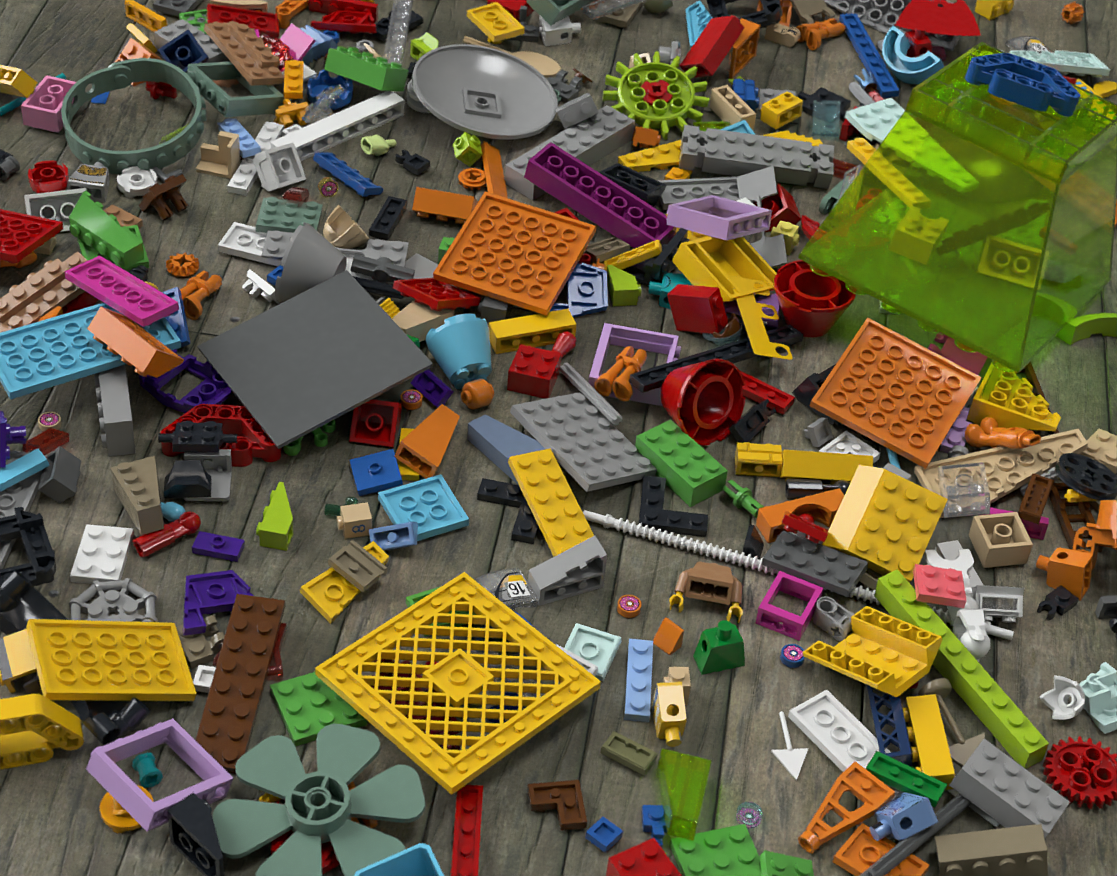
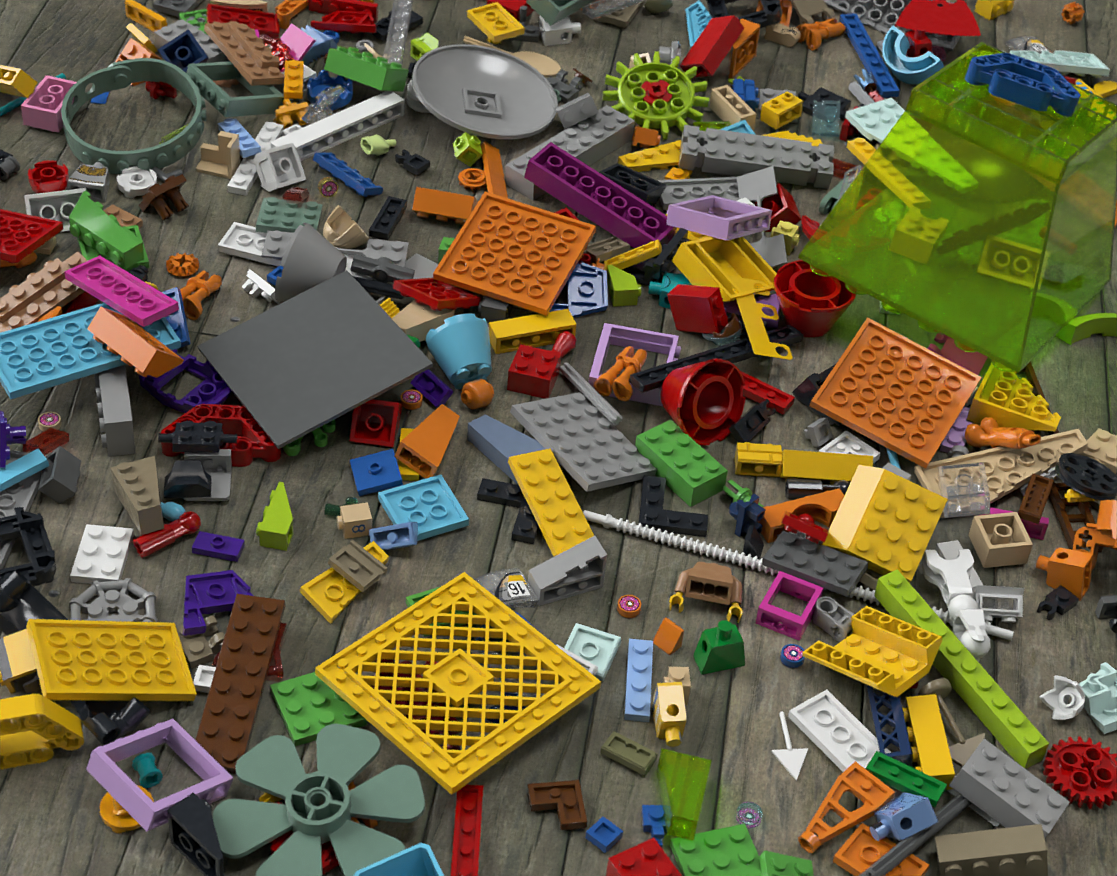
(747, 514): none -> dark blue hips
(939, 586): coral plate -> none

